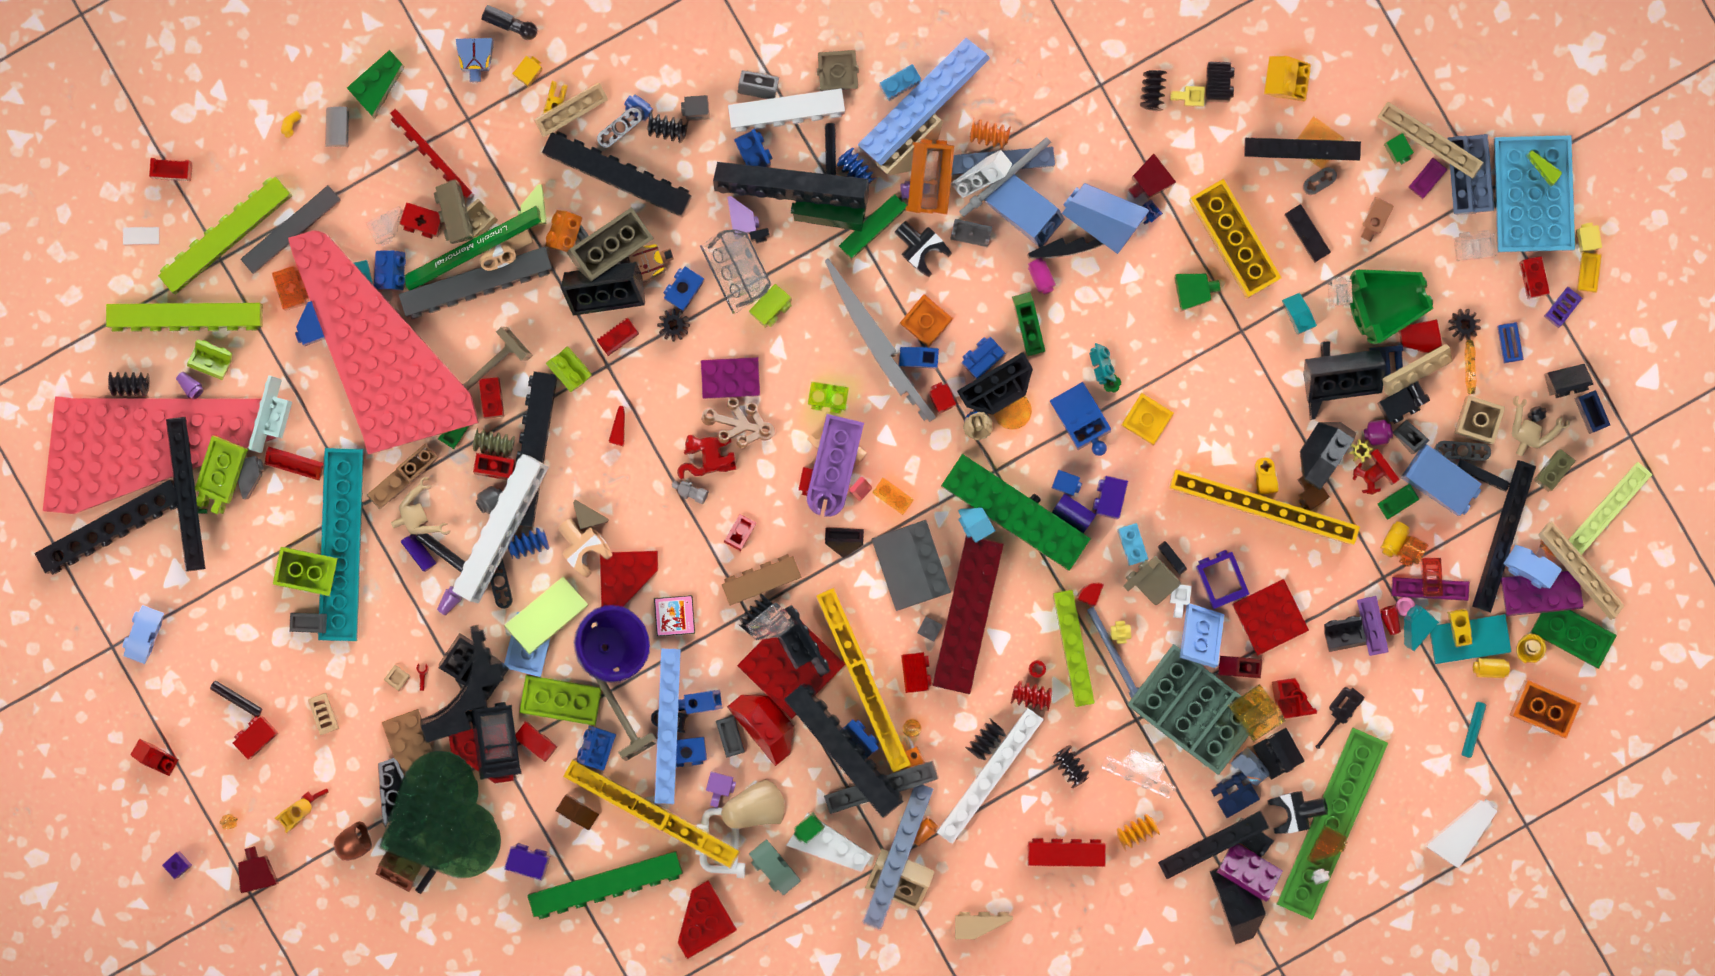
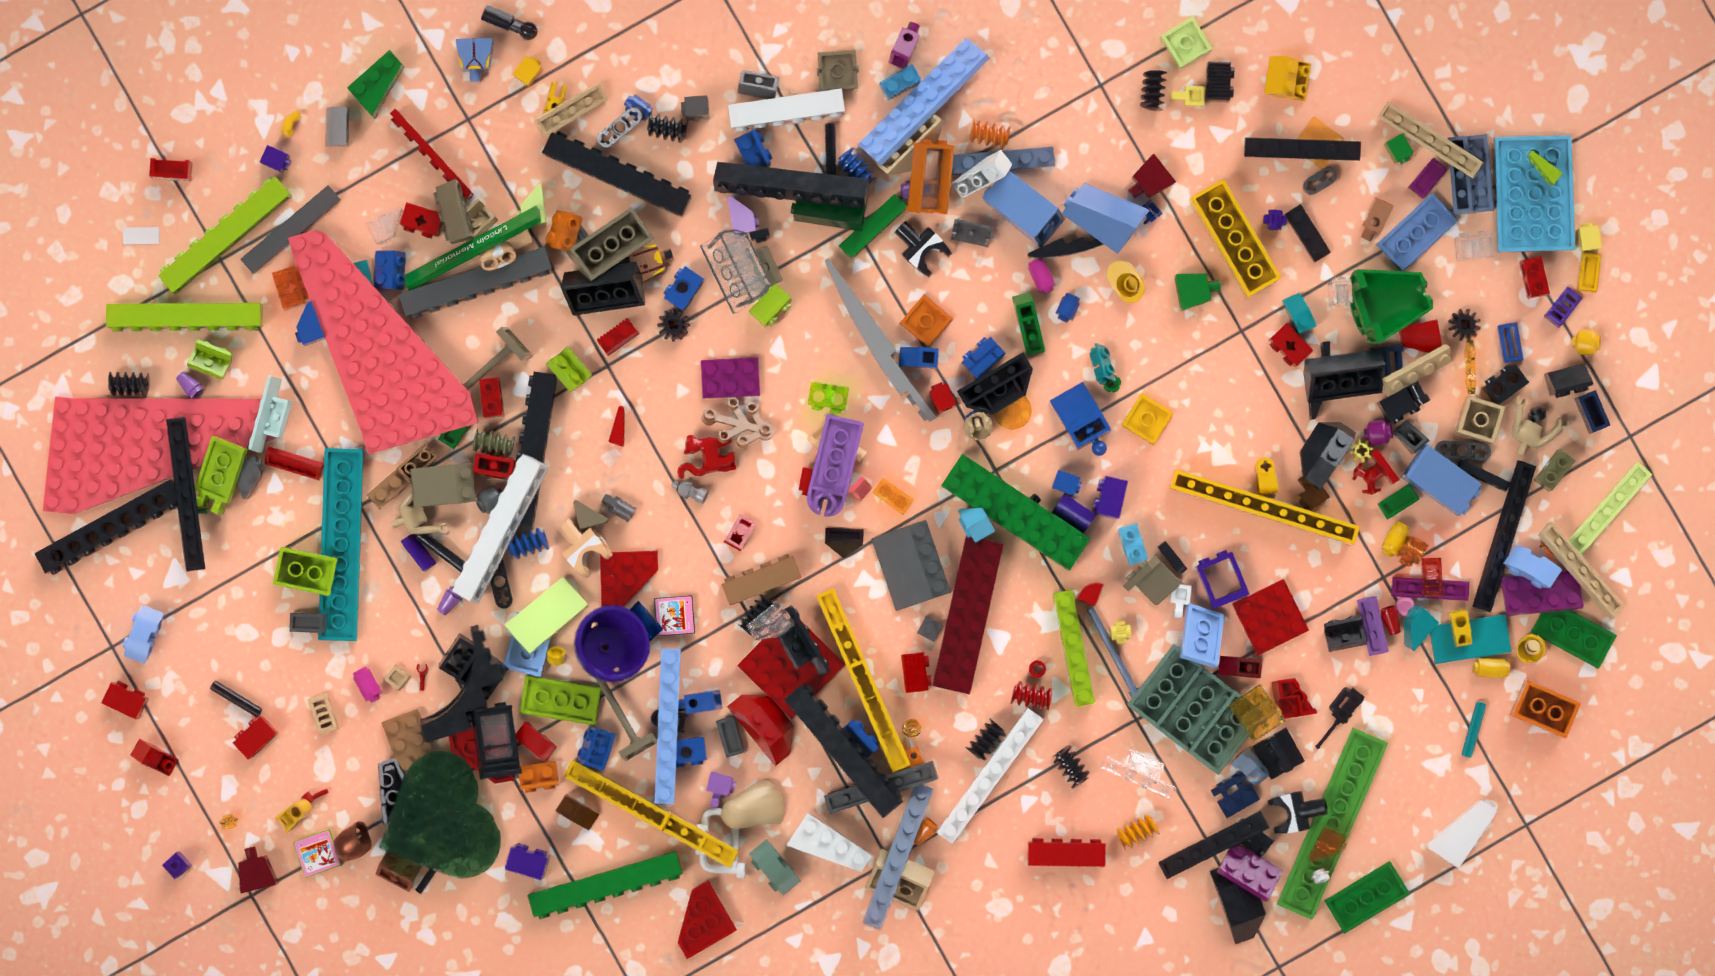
(125, 700): none -> red brick
(275, 159): none -> dark purple brick
(317, 853): none -> tile
(367, 685): none -> dark pink head
(443, 485): none -> dark tan slope
(538, 775): none -> orange bracket
(556, 656): none -> yellow tile
(619, 507): none -> dark grey hinge
(652, 626): none -> clear blue tile
(769, 265): none -> dark tan plate
(808, 828): green brick -> none
(904, 46): none -> torso
(974, 926): tan slope -> none
(976, 201): light grey bar -> none
(1068, 307): none -> blue brick
(1126, 281): none -> yellow piece
(1186, 42): none -> yellowish green tile
(1274, 219): none -> dark purple gear
(1300, 347): none -> red brick
(1366, 897): none -> green tile
(1417, 232): none -> medium blue tile
(1507, 387): none -> black brick
(1586, 342): none -> yellow head

